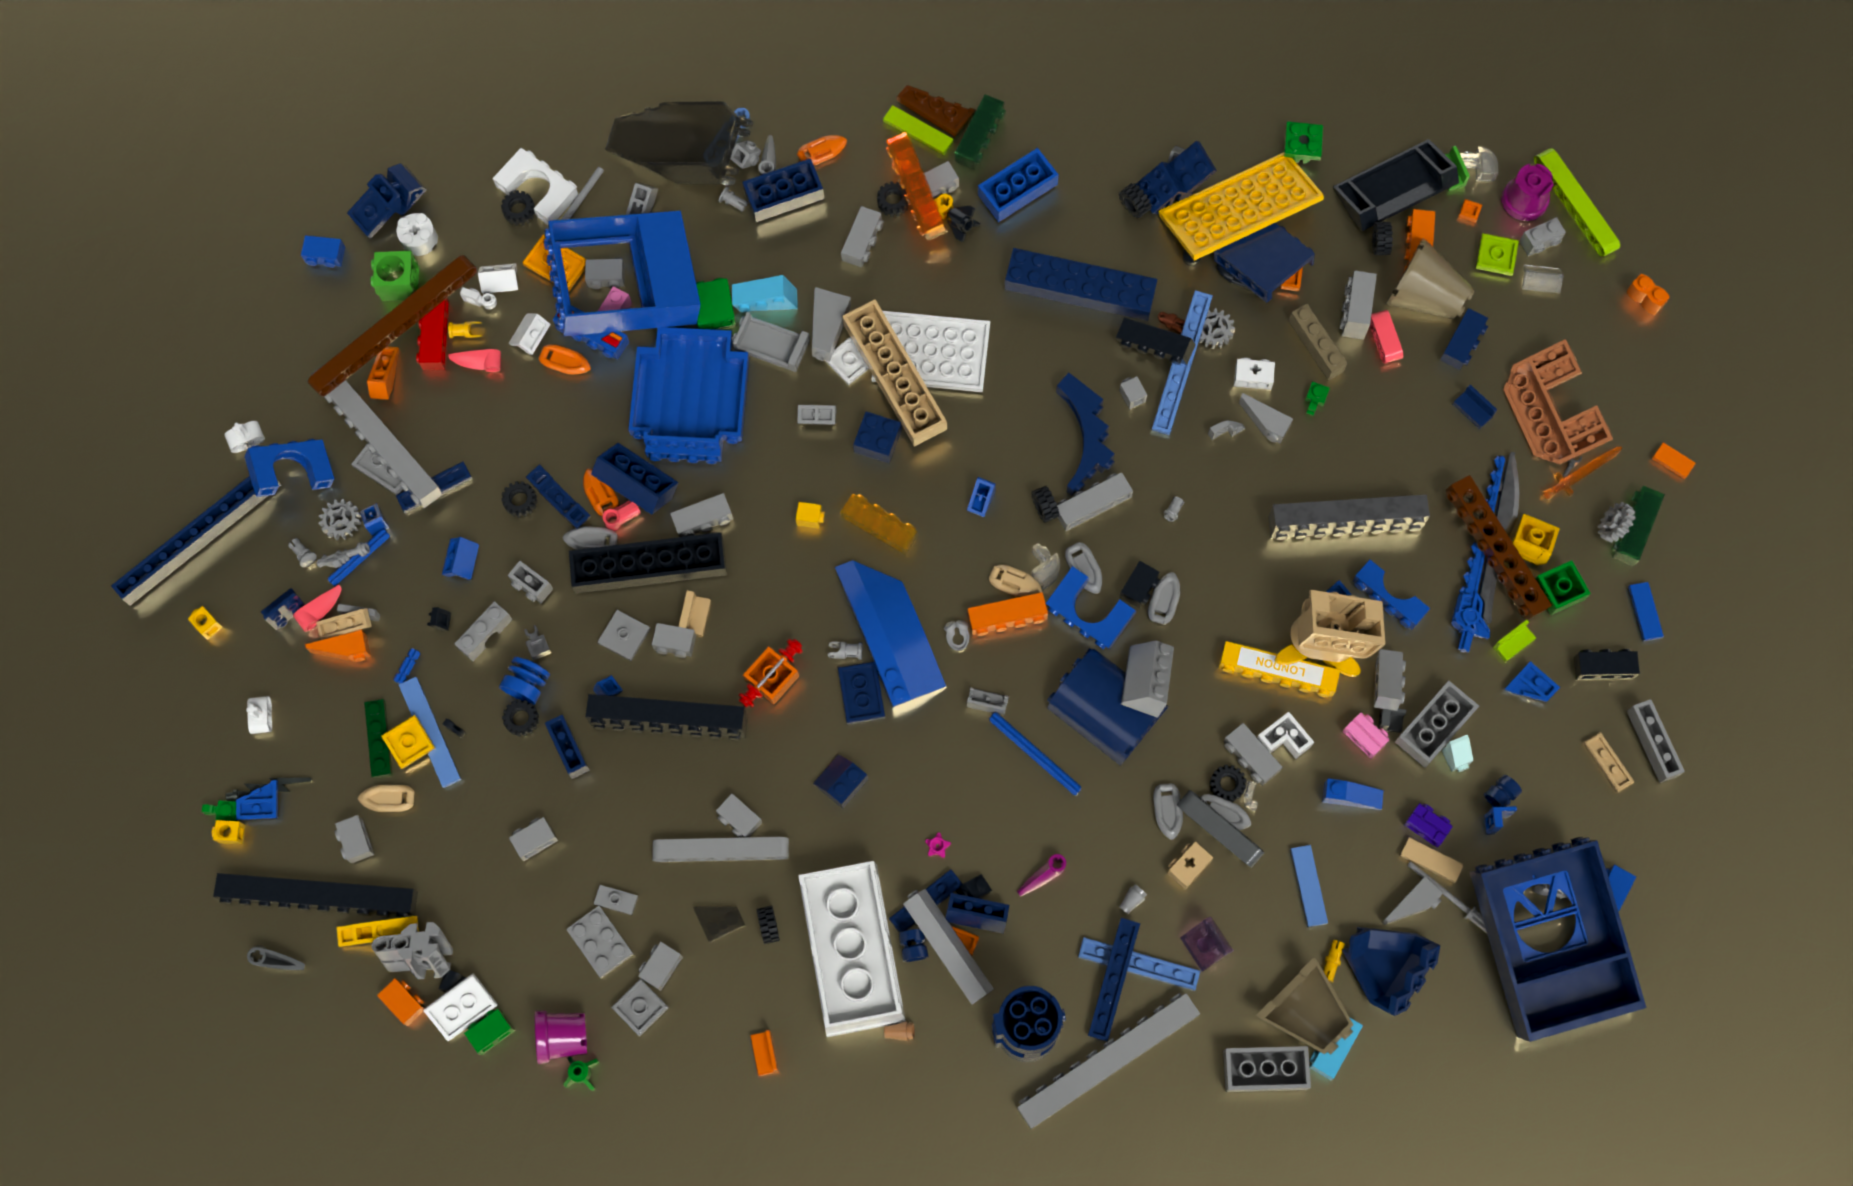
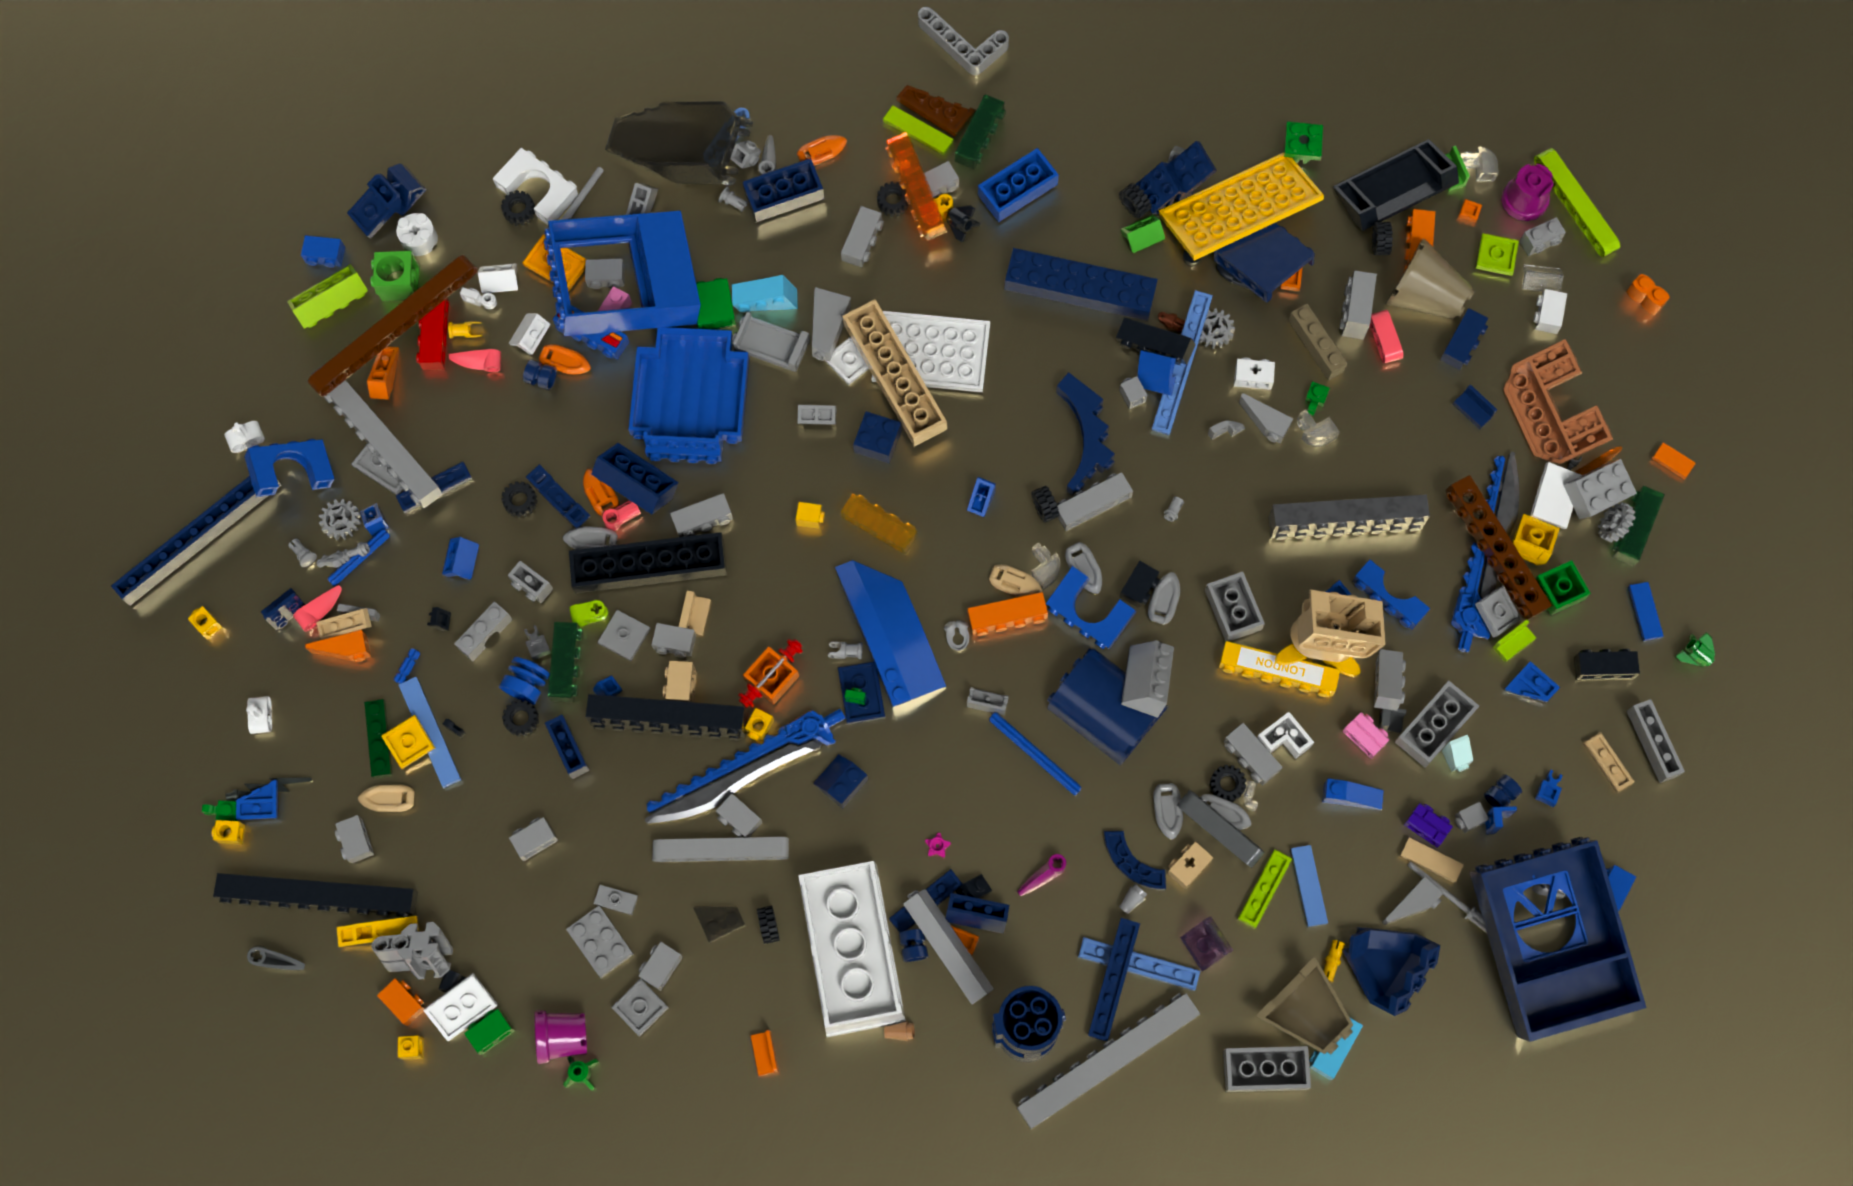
(327, 296): none -> lime slope
(410, 1047): none -> yellow brick
(538, 374): none -> dark blue wheel
(564, 662): none -> clear green brick
(585, 612): none -> lime piece
(680, 681): none -> tan brick
(759, 716): none -> yellow brick
(797, 732): none -> piece
(855, 696): none -> green plate
(960, 44): none -> light grey beam
(1129, 865): none -> dark blue tile
(1143, 233): none -> bright green panel
(1156, 372): none -> blue slope
(1234, 607): none -> light grey brick
(1264, 889): none -> lime tile
(1317, 434): none -> clear brick
(1471, 817): none -> light grey brick
(1498, 611): none -> light grey plate
(1548, 791): none -> blue plate
(1550, 311): none -> white brick
(1552, 500): none -> white tile
(1600, 489): none -> light grey brick
(1699, 652): none -> green brick

